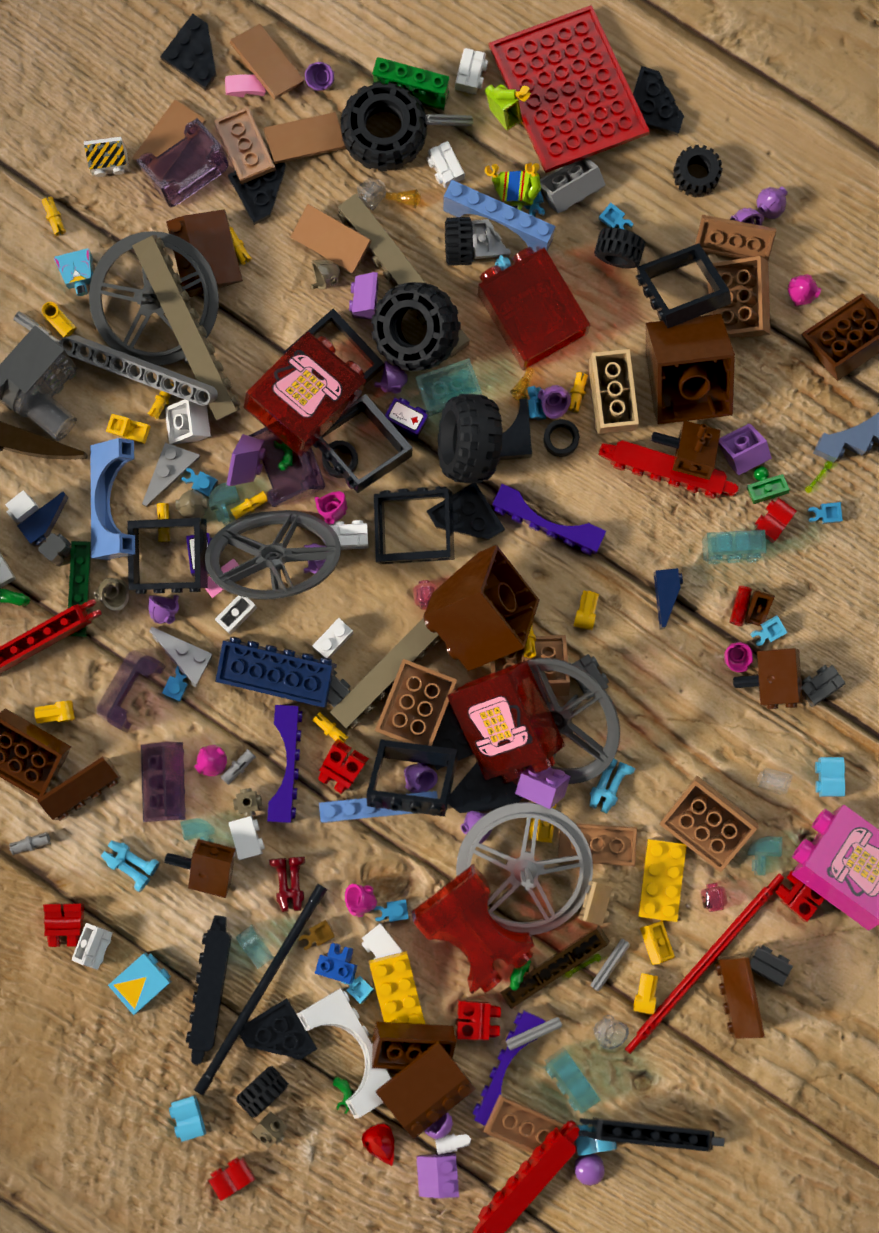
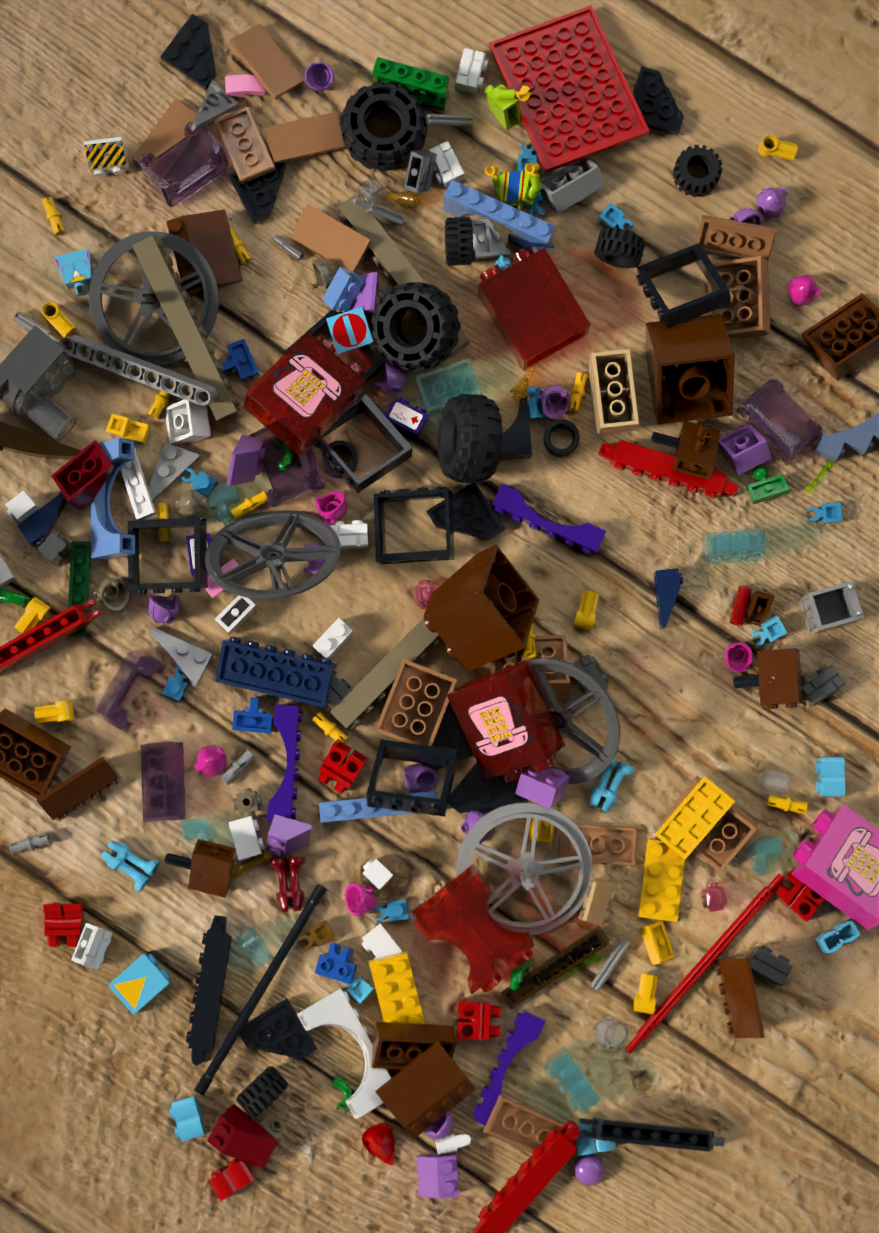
(35, 612): none -> yellow piece
(84, 475): none -> dark red slope
(137, 489): none -> white plate
(213, 106): none -> light grey wing
(239, 869): none -> pearl gold bar
(240, 361): none -> blue hinge
(242, 1138): none -> dark red slope
(252, 719): none -> blue hinge
(287, 836): none -> medium lavender slope
(288, 247): none -> flat silver pin
(343, 290): none -> medium blue brick
(349, 330): none -> piece
(377, 873): none -> white brick
(380, 211): none -> light grey axle
(420, 170): none -> dark grey brick
(525, 244): none -> dark blue piece
(526, 157): none -> dark azure plate
(534, 1033): light grey axle -> none
(695, 817): none -> yellow plate
(776, 519): red brick -> none
(780, 148): none -> yellow piece
(780, 420): none -> windscreen
(787, 804): none -> yellow pin
(831, 607): none -> light grey container
(832, 940): none -> medium azure brick

